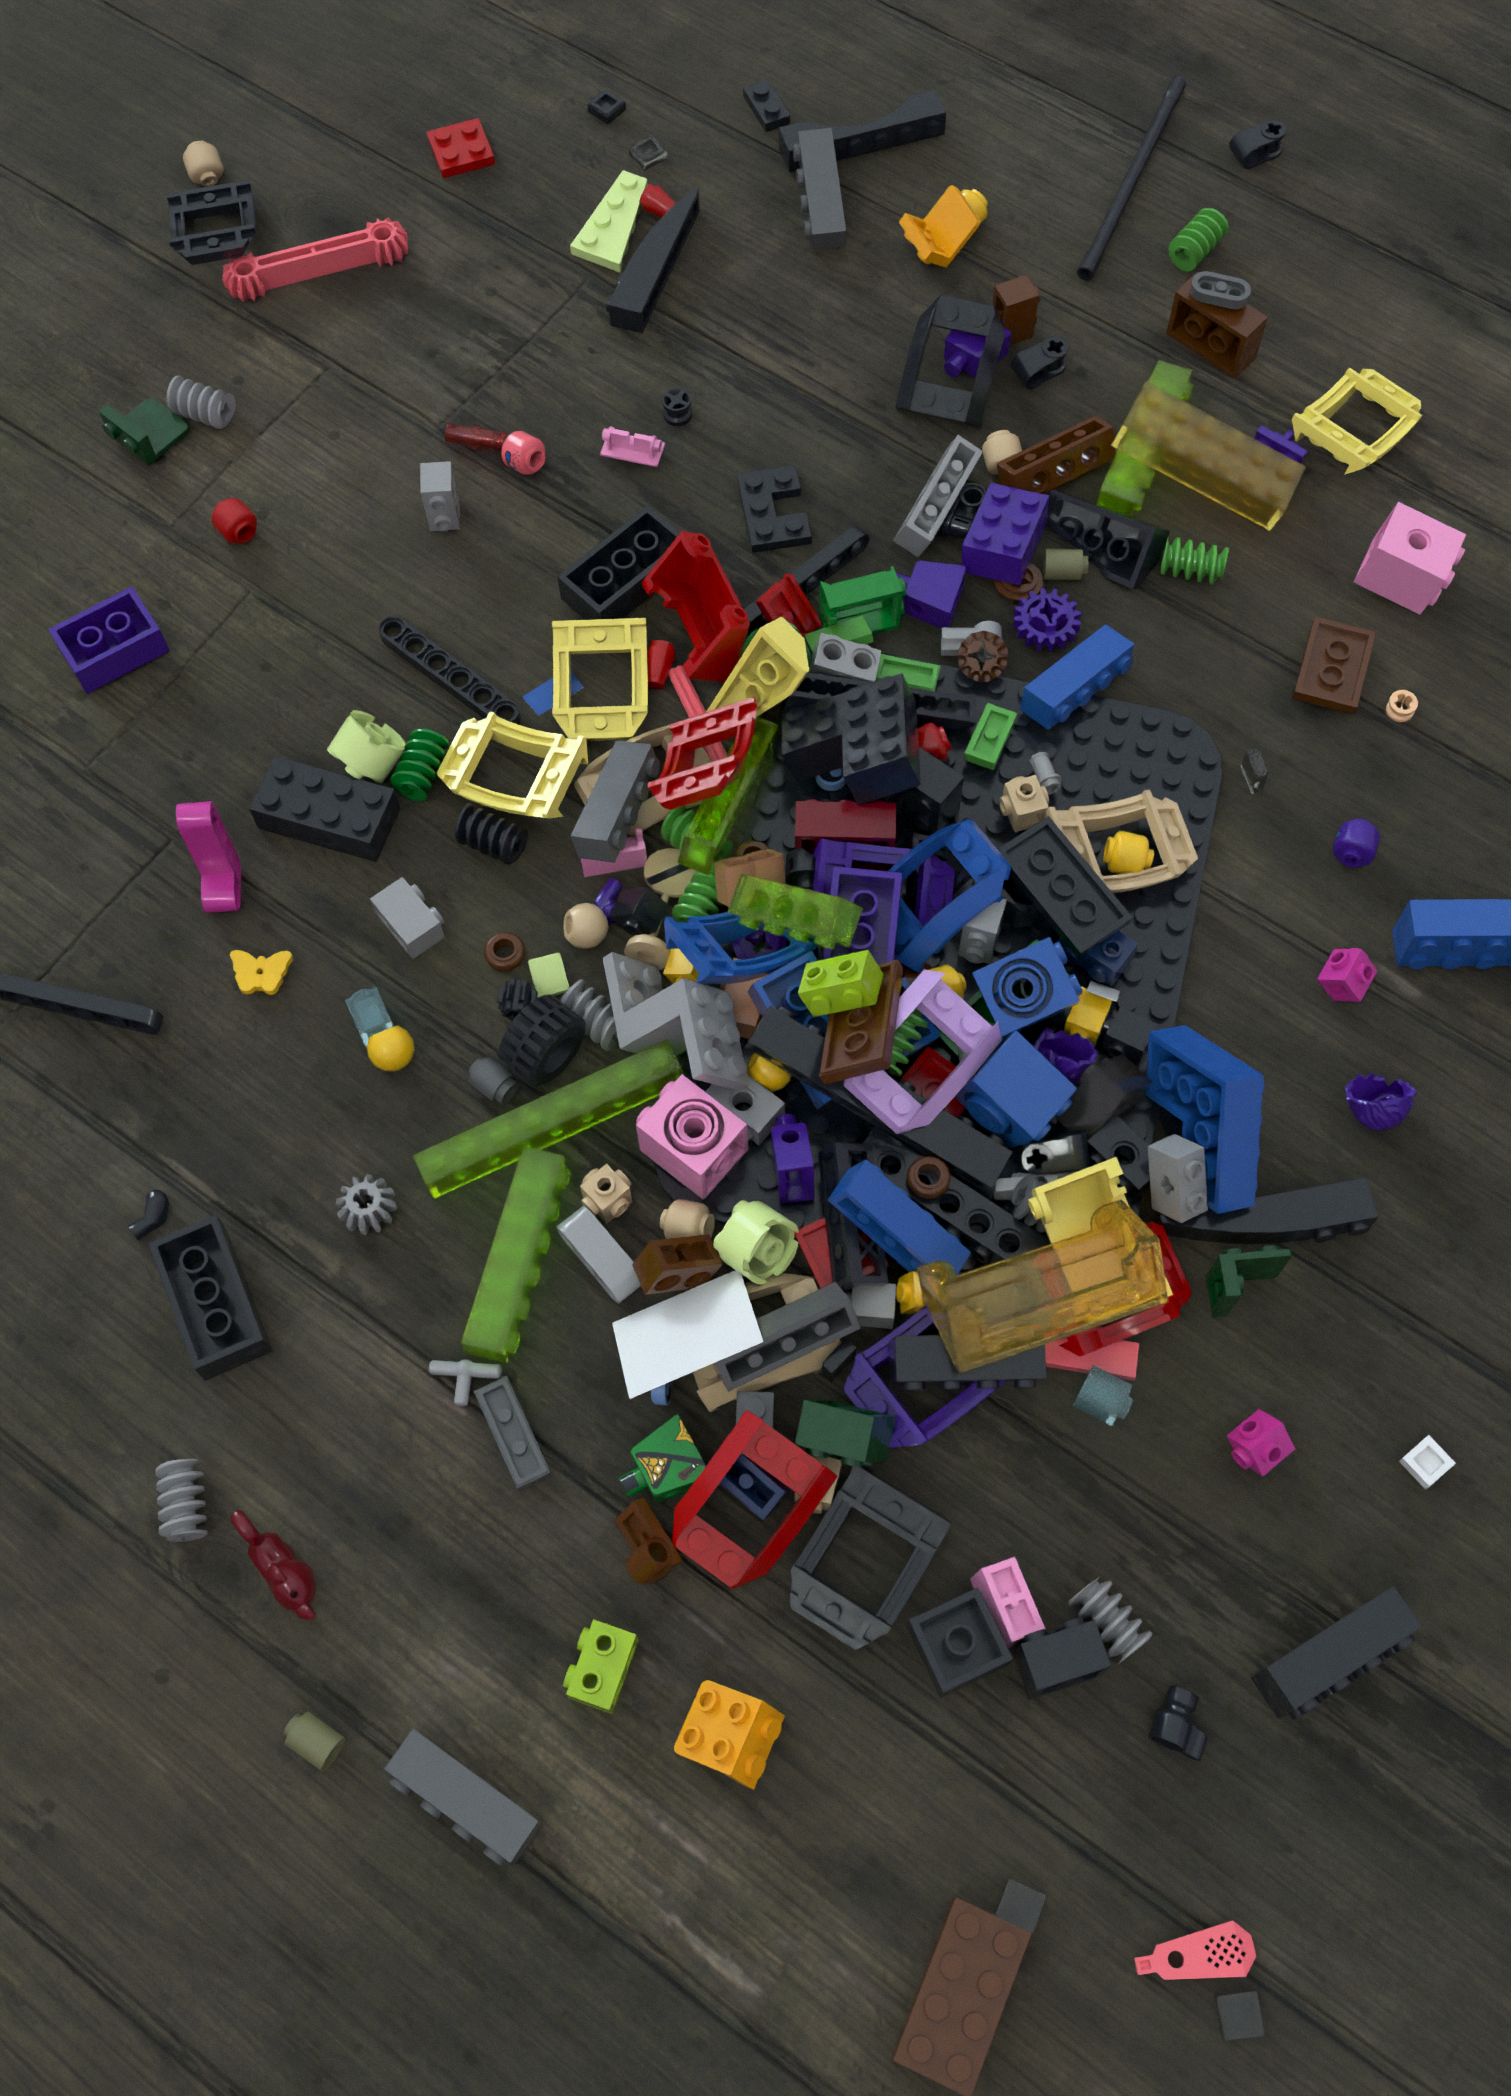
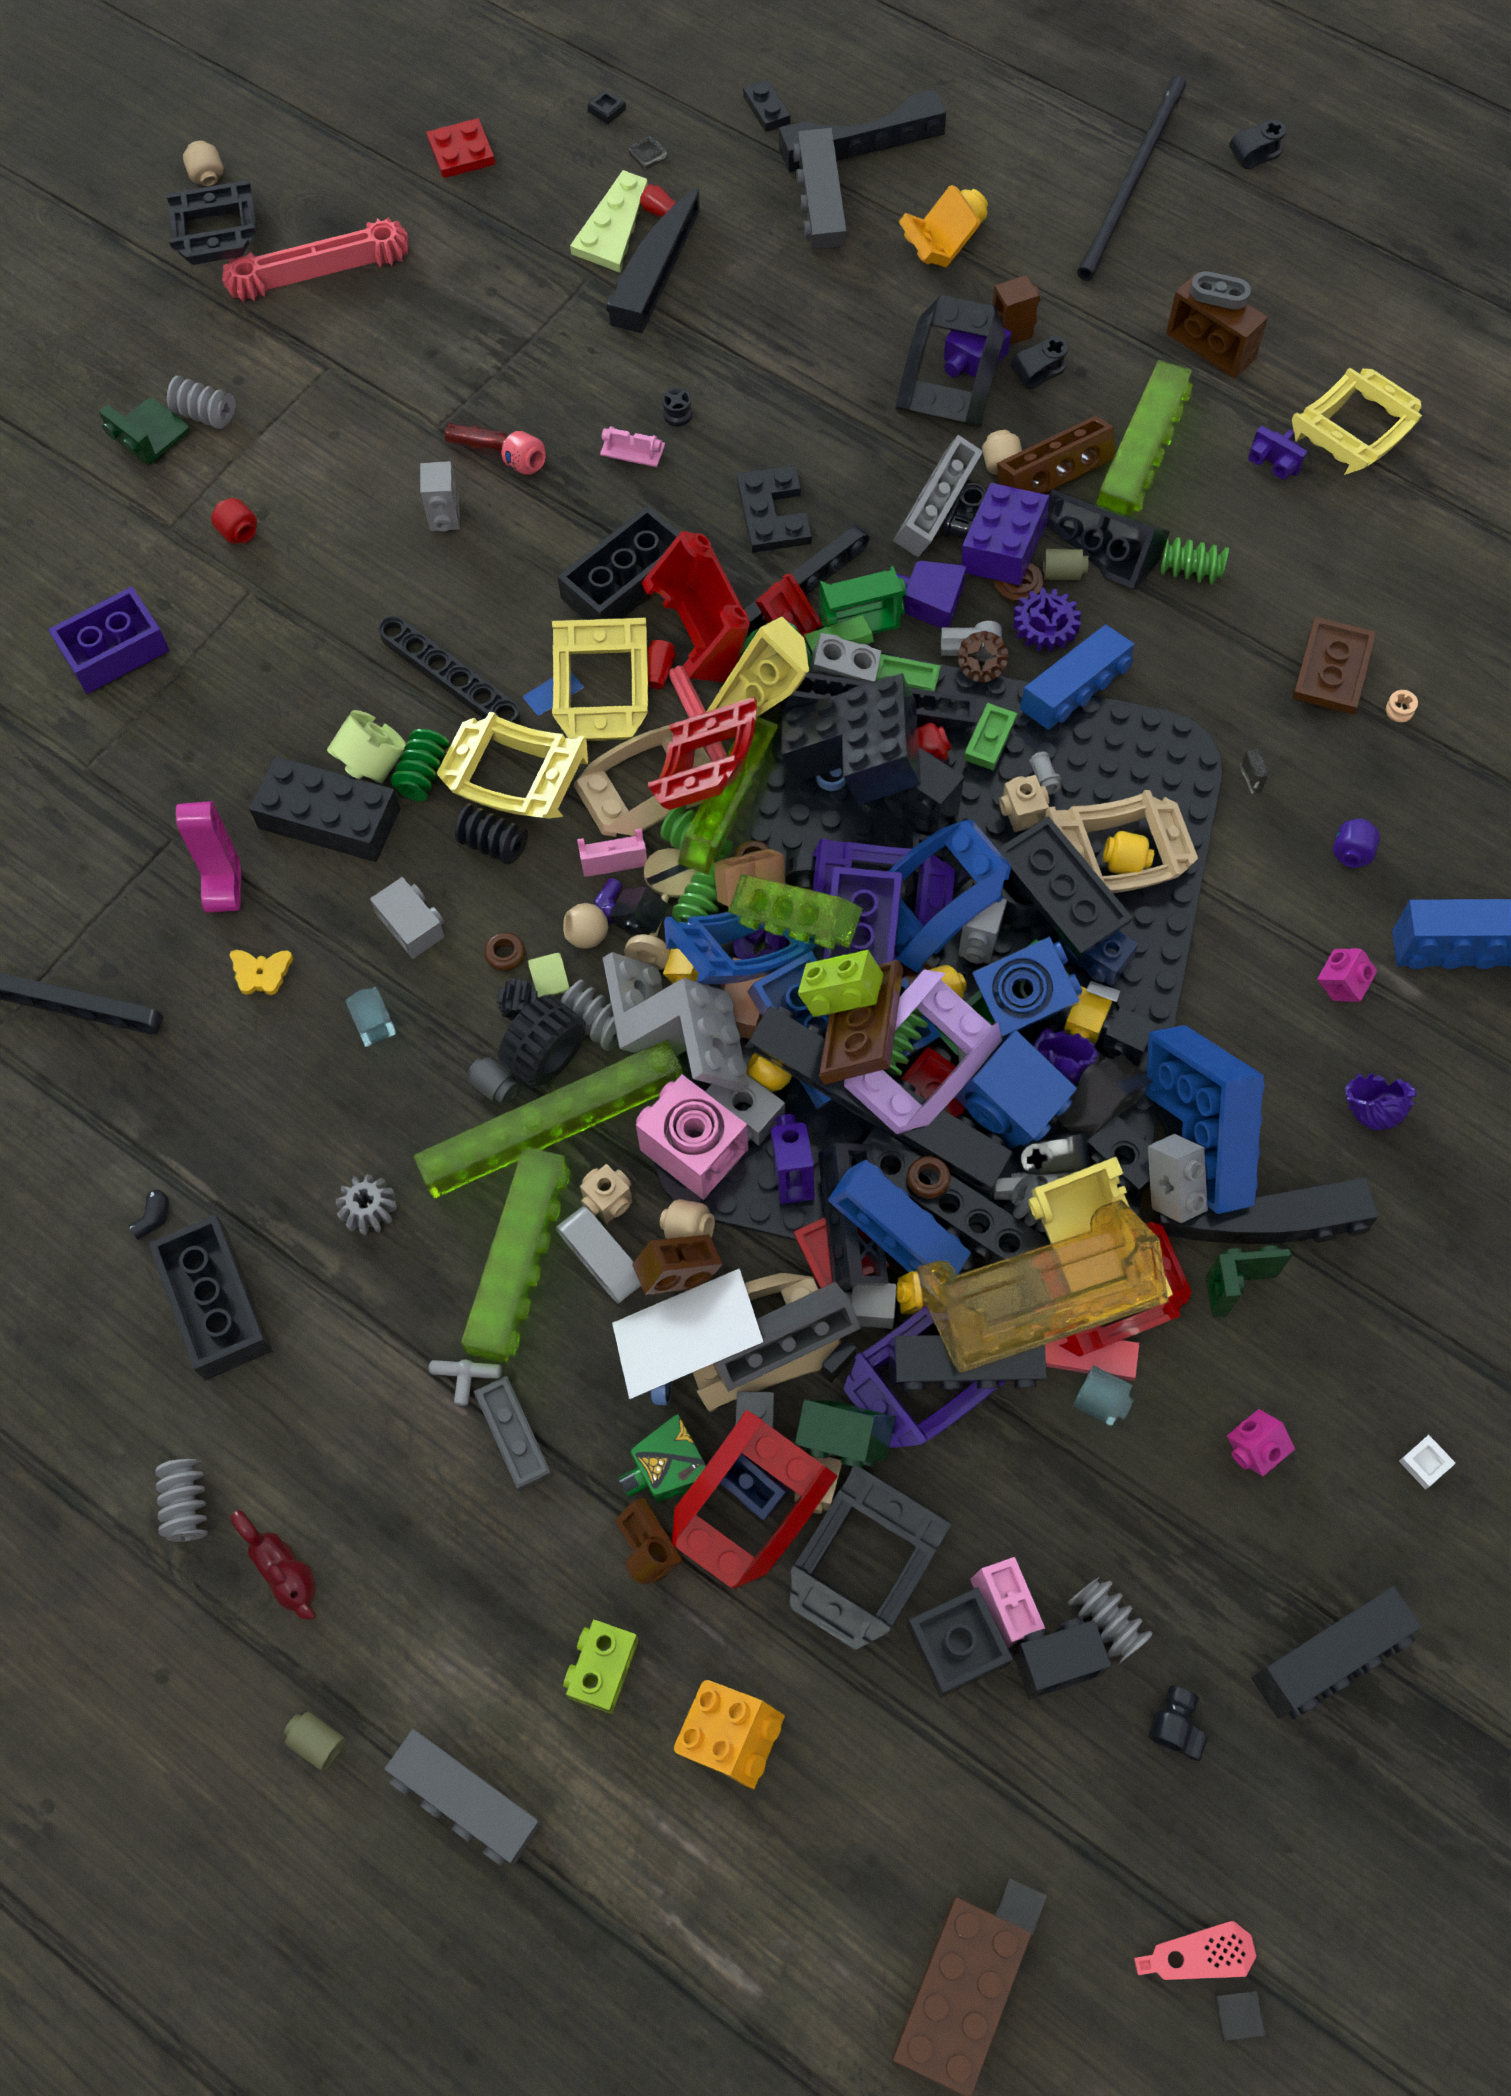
(391, 1049): yellow piece -> none
(615, 801): dark grey brick -> none
(757, 1241): yellowish green brick -> none
(846, 822): dark red brick -> none
(1197, 239): bright green piece -> none
(1208, 456): clear yellow brick -> none
(1411, 559): bright pink brick -> none

